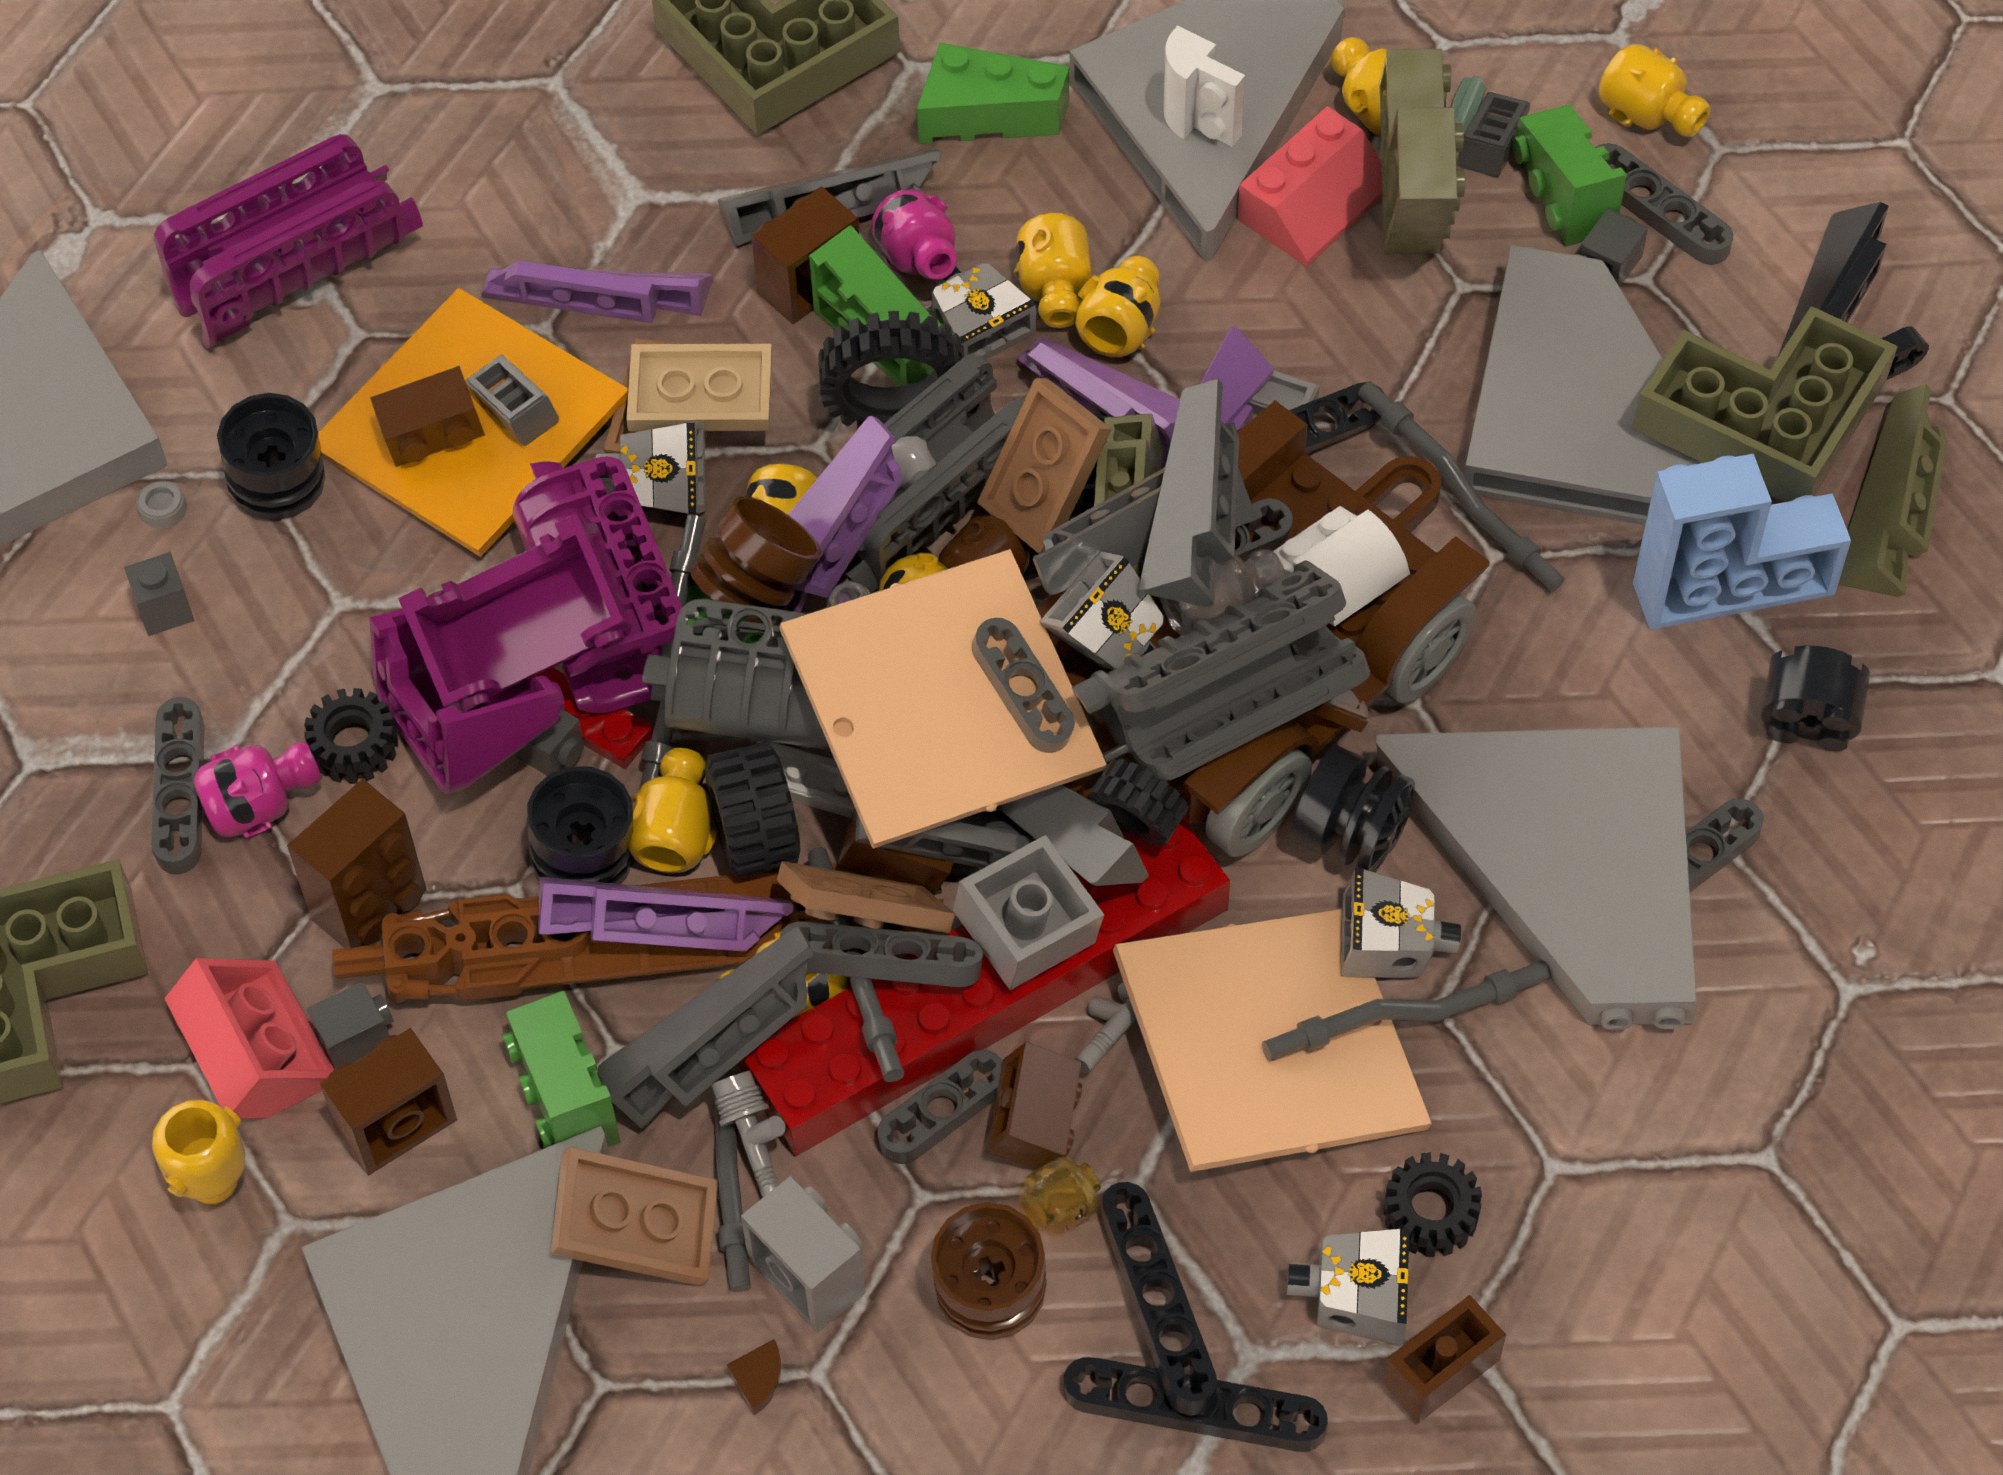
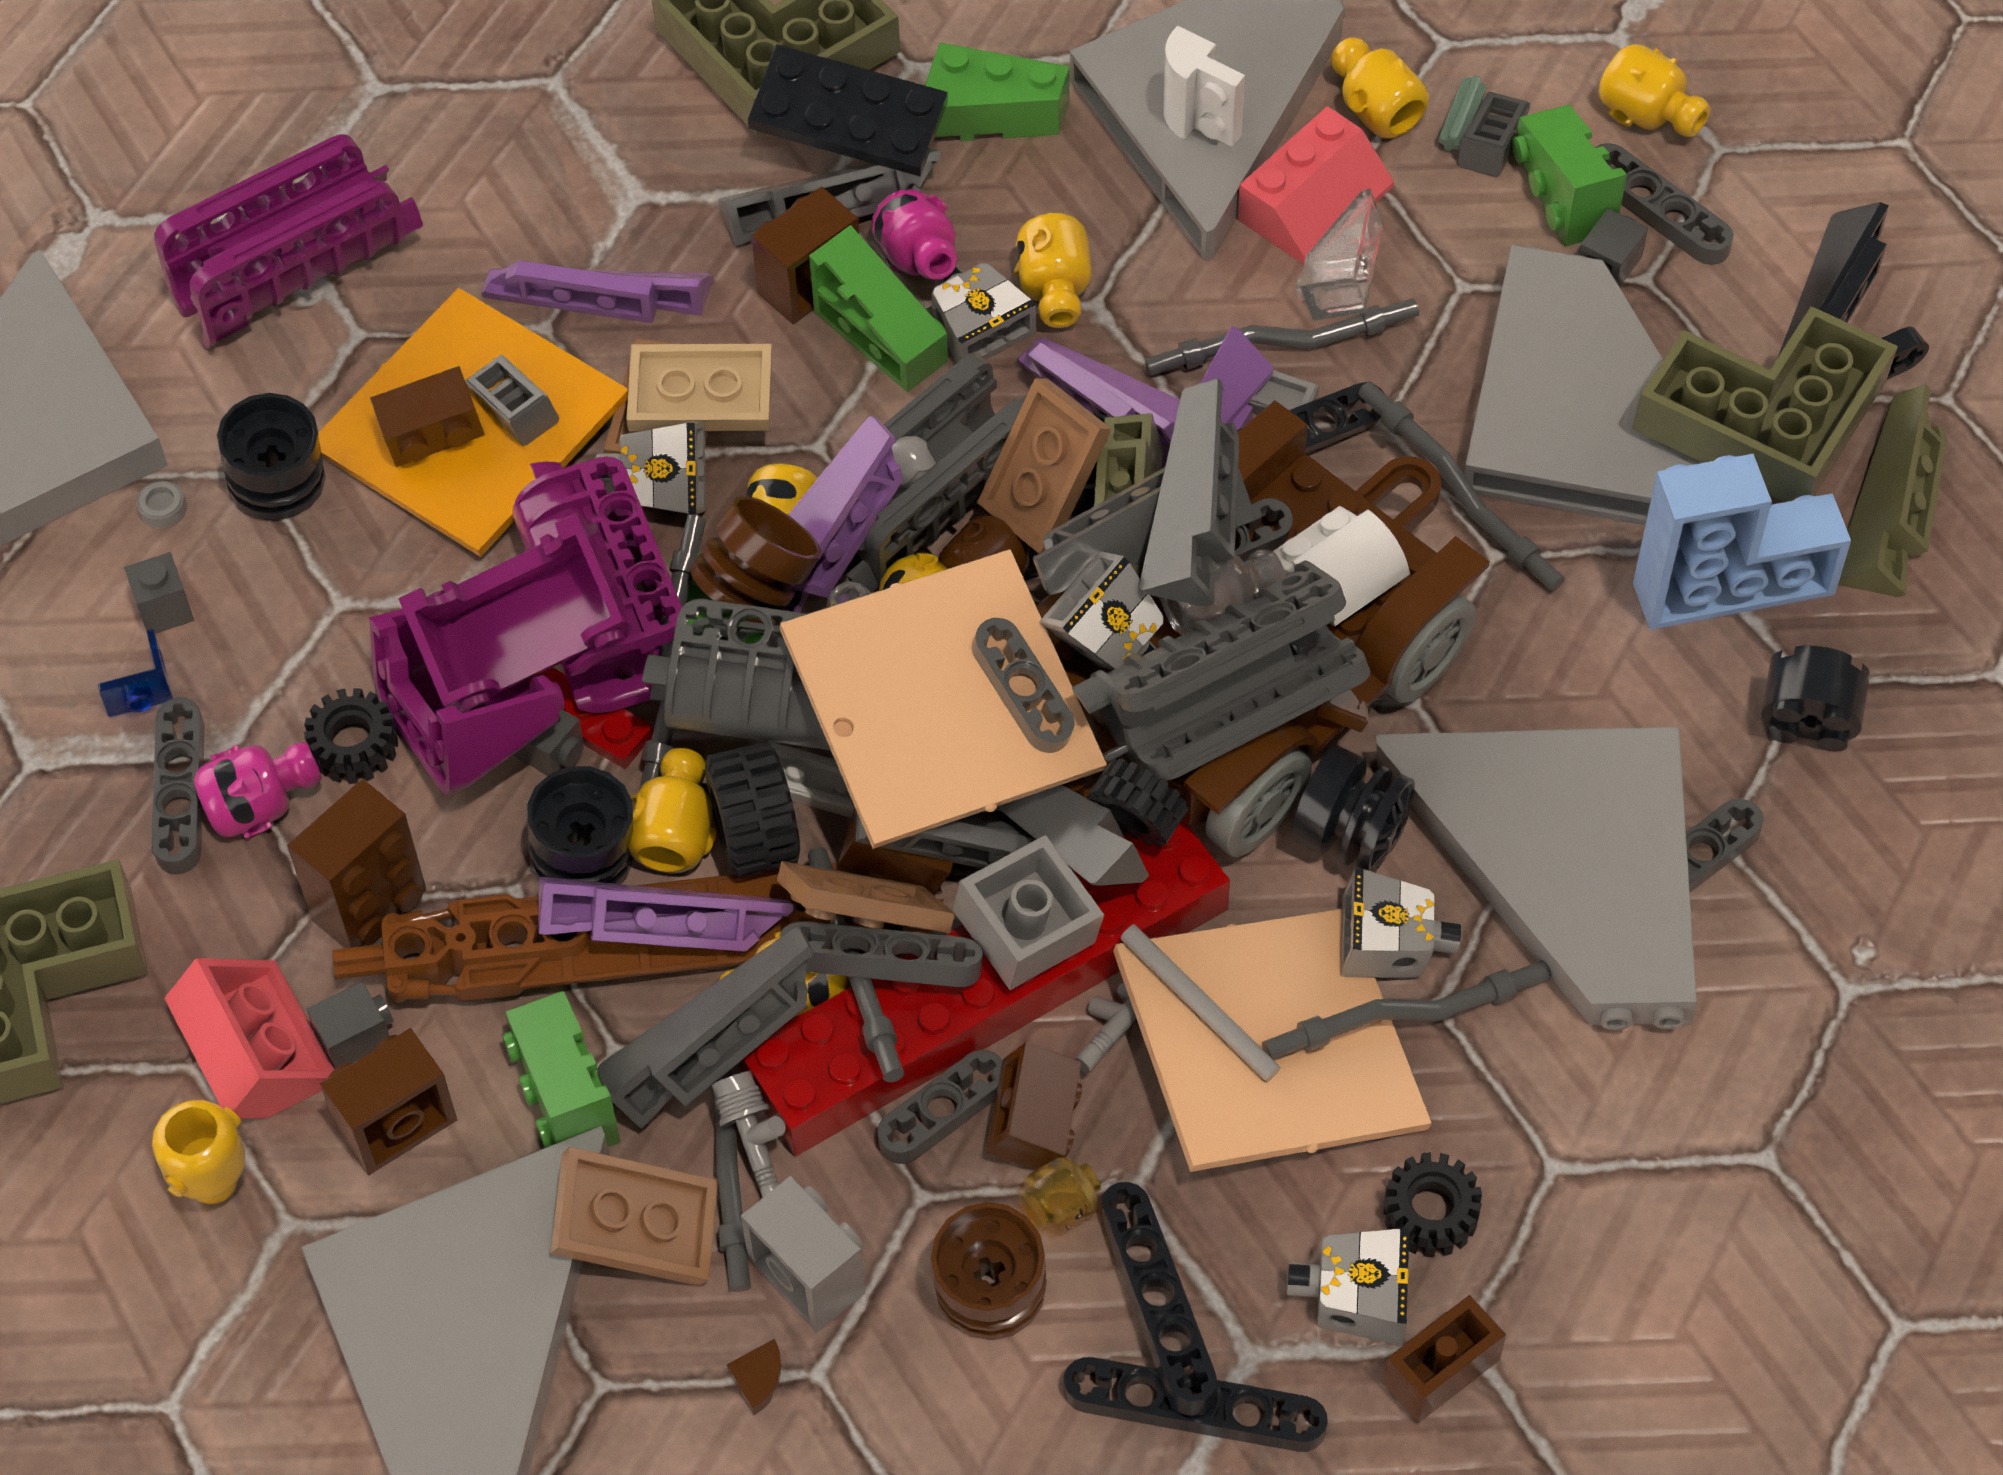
(140, 690): none -> clear blue bracket
(848, 110): none -> black plate
(877, 342): black tyre -> none
(1119, 307): yellow piece -> none
(1200, 1003): none -> light grey bar
(1343, 262): none -> clear slope
(1374, 321): none -> dark grey bar
(1418, 152): olive brick -> none

